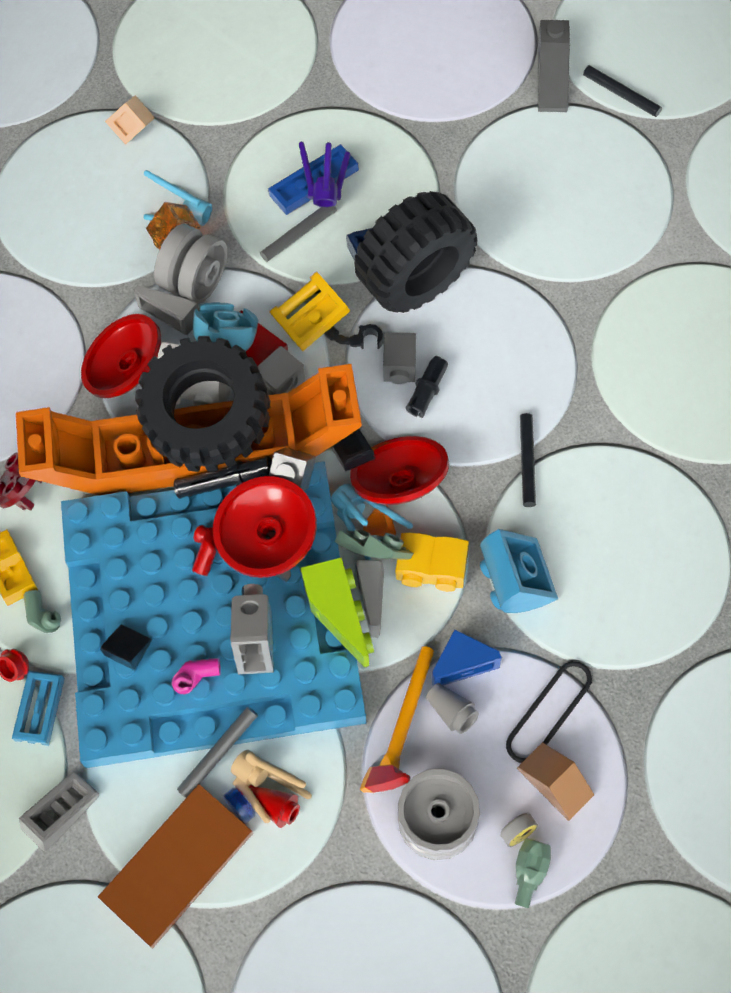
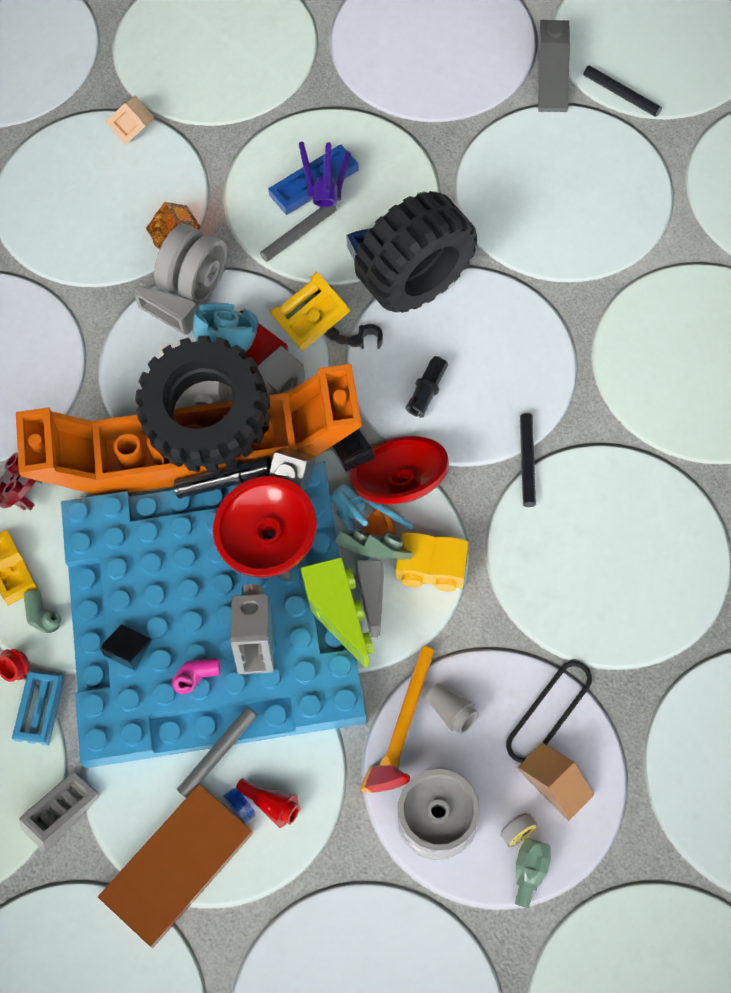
(120, 356): red dish -> none
(198, 207): medium azure plant -> none
(206, 551): red arm -> none
(254, 770): tan plant -> none
(399, 357): dark grey brick -> none
(464, 659): blue slope -> none
(516, 571): dark azure brick -> none

